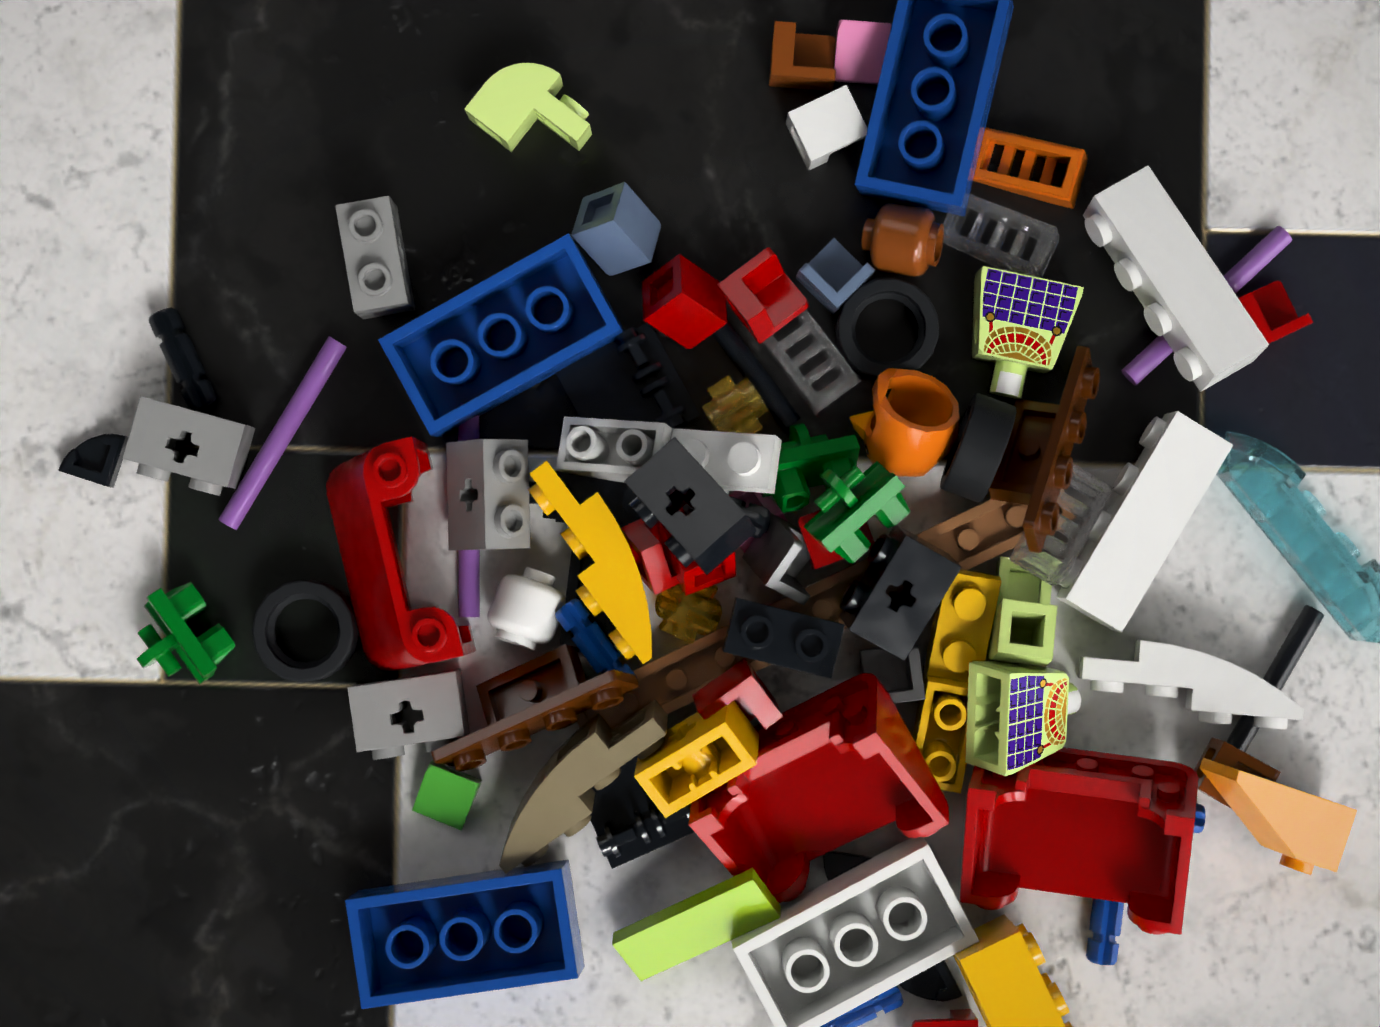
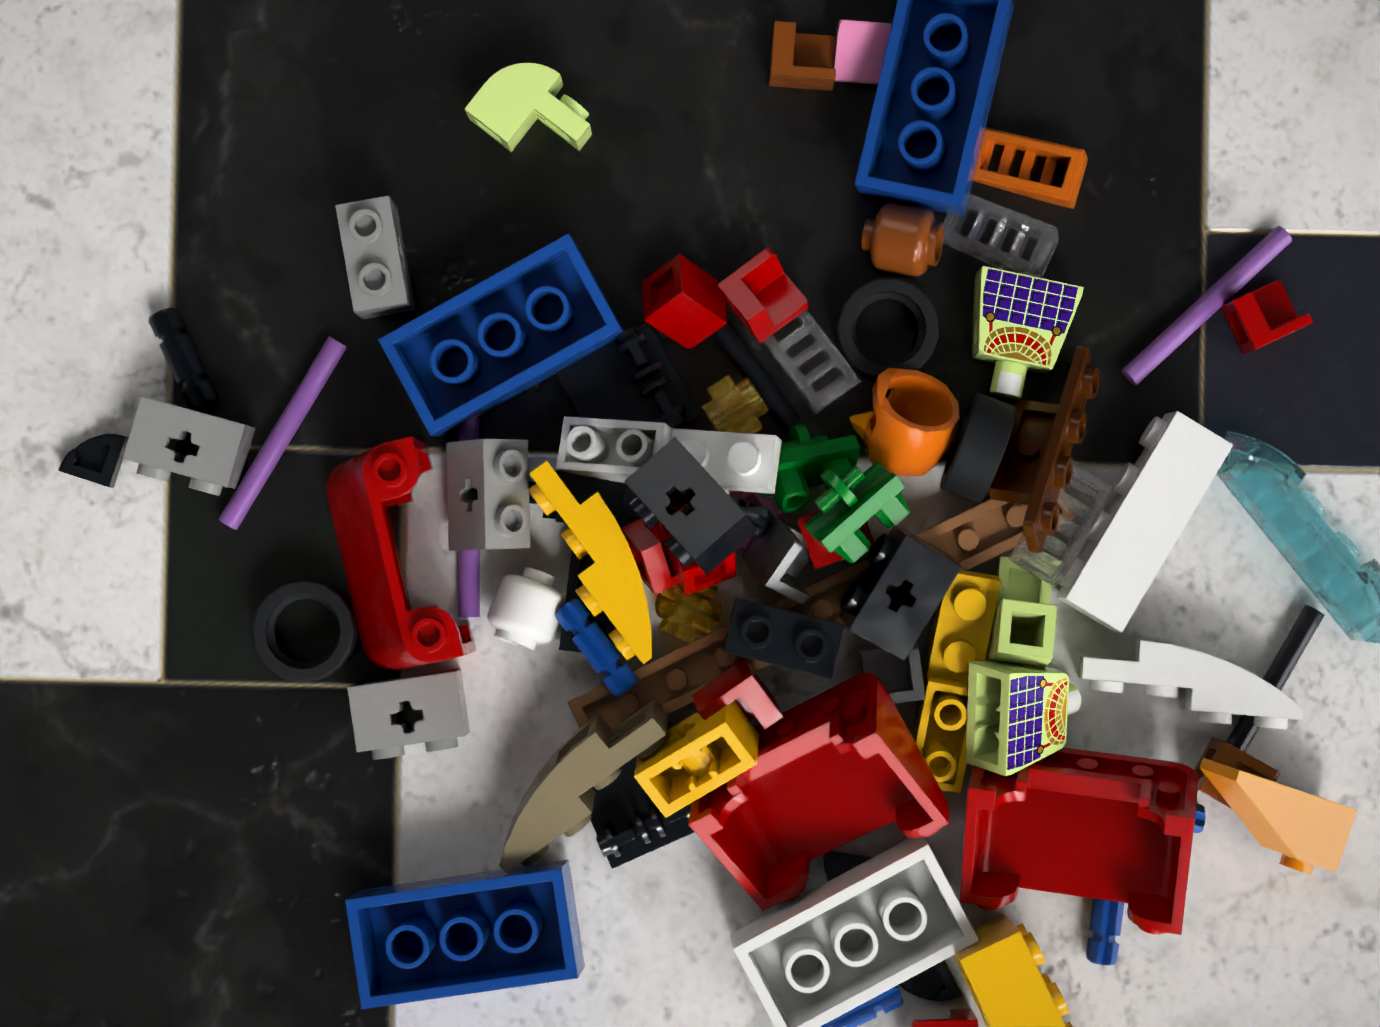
(170, 614): green hips -> none
(446, 795): bright green slope -> none
(534, 698): reddish brown bracket -> none
(616, 229): sand blue panel -> none
(696, 924): lime tile -> none
(825, 126): white panel -> none
(833, 275): sand blue panel -> none
(1173, 279): white brick -> none

